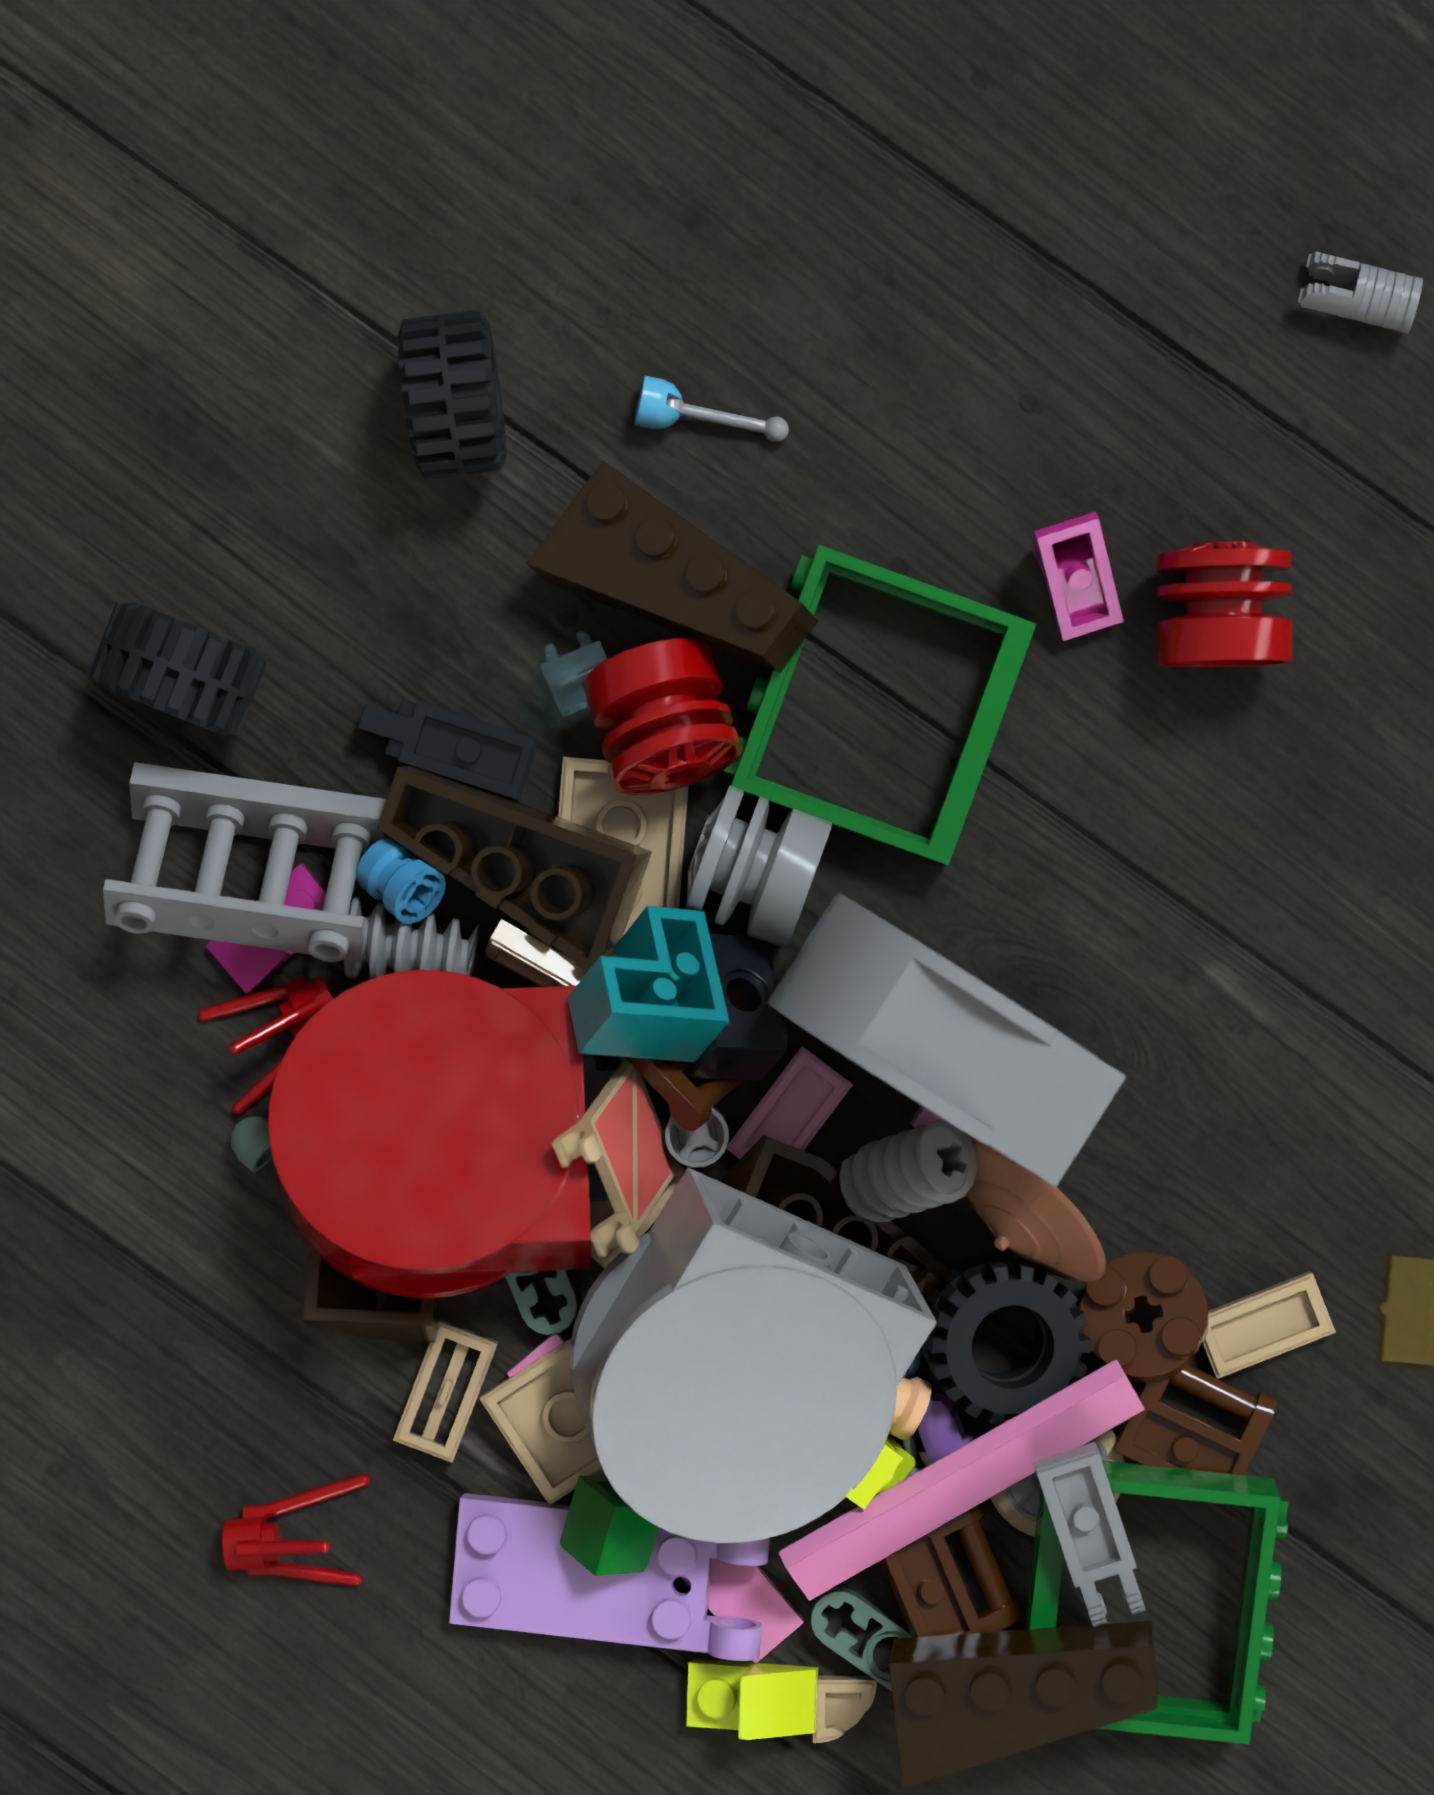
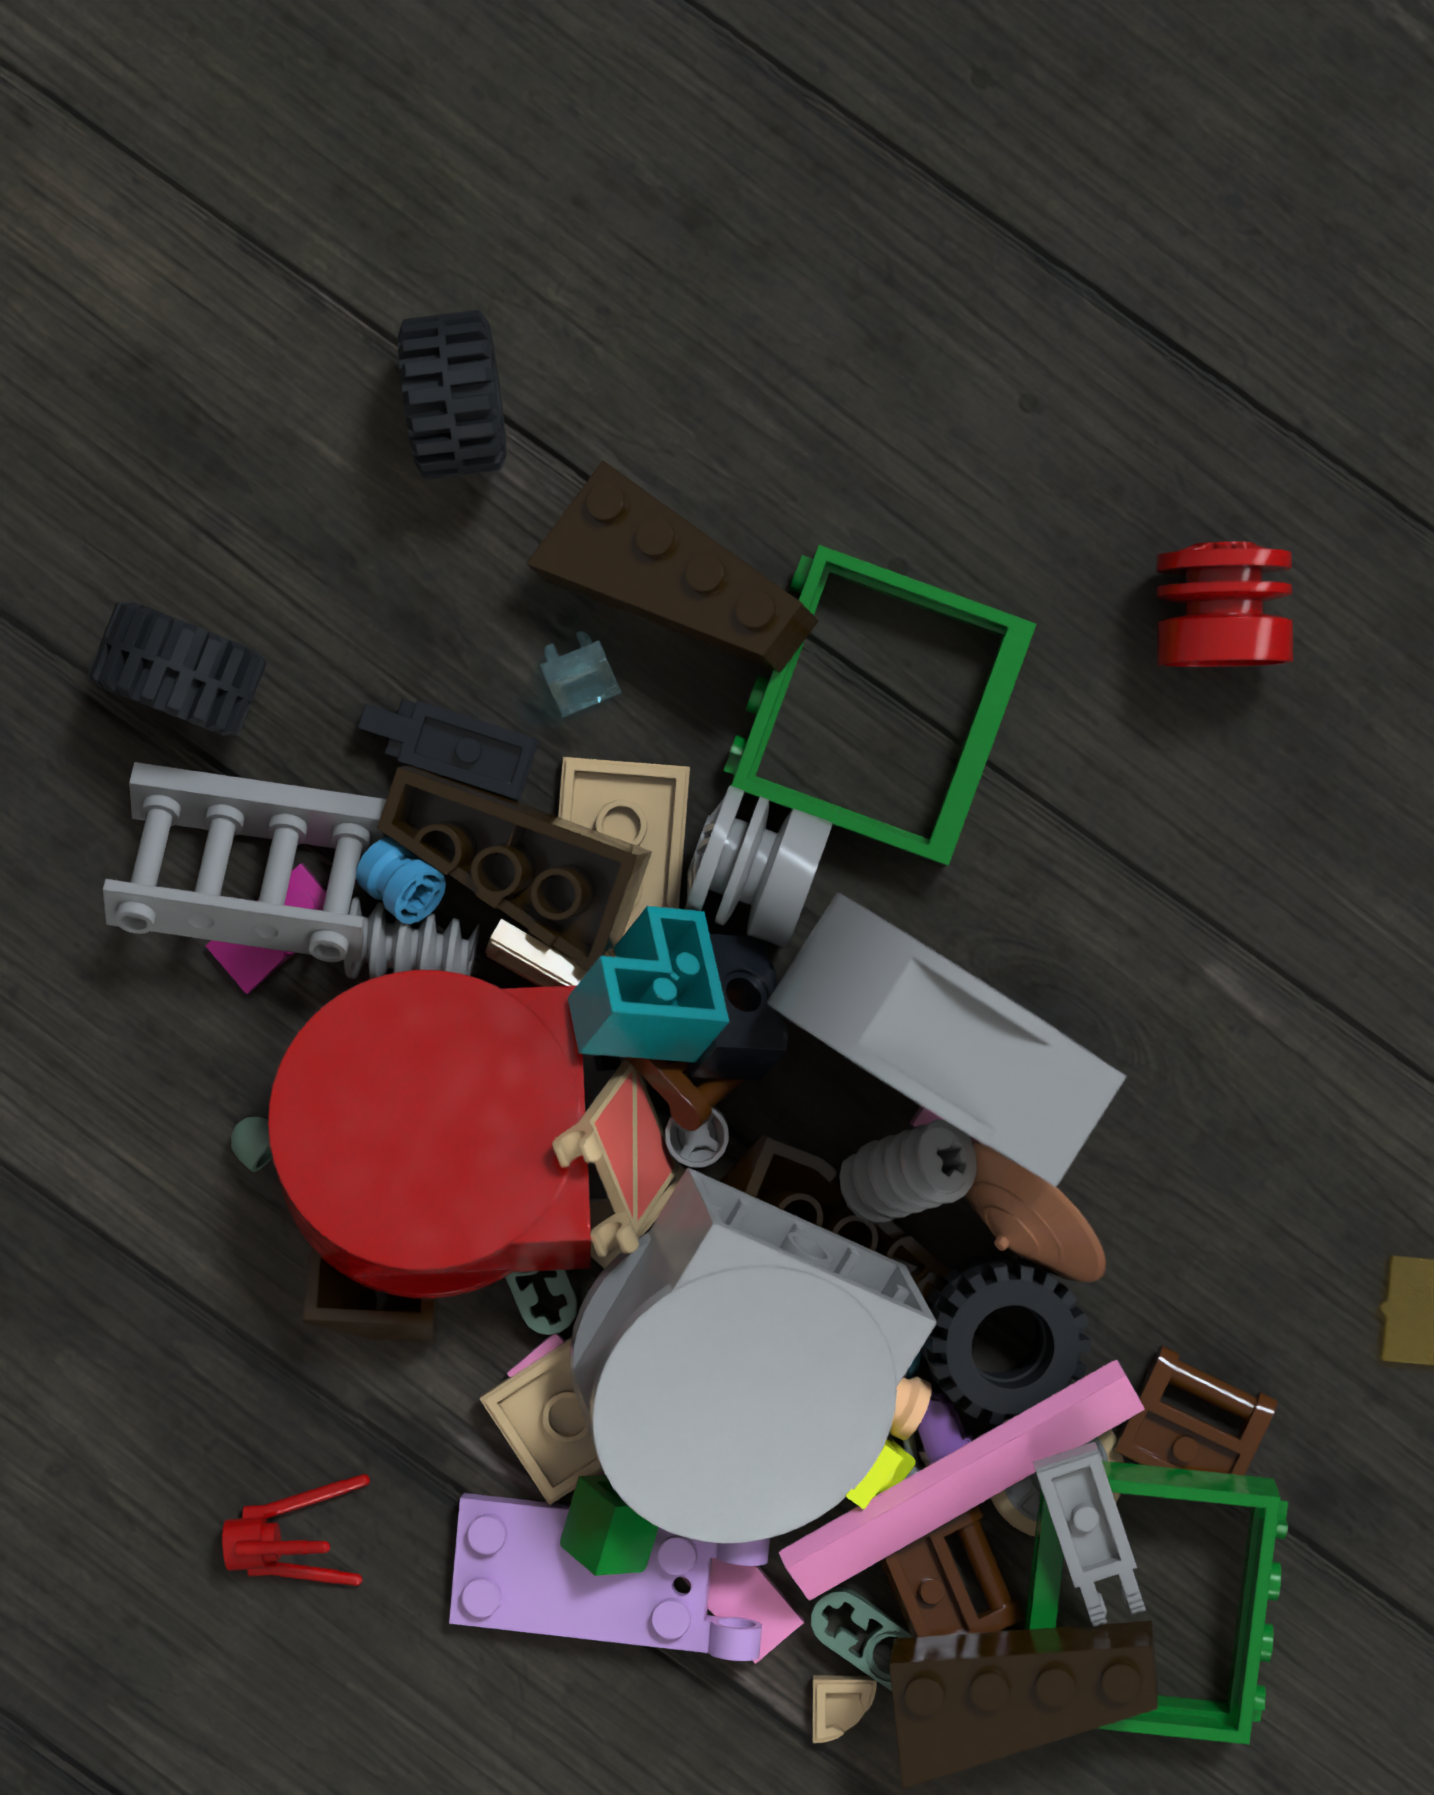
(303, 1002): red plant -> none
(465, 1340): tan tile -> none
(662, 716): red wheel -> none
(663, 405): hinge -> none
(752, 1698): neon yellow slope -> none
(793, 1105): bright pink tile -> none
(1077, 576): dark pink slope -> none
(1175, 1335): reddish brown plate -> none
(1266, 1324): tan tile -> none
(1375, 295): light grey hinge -> none

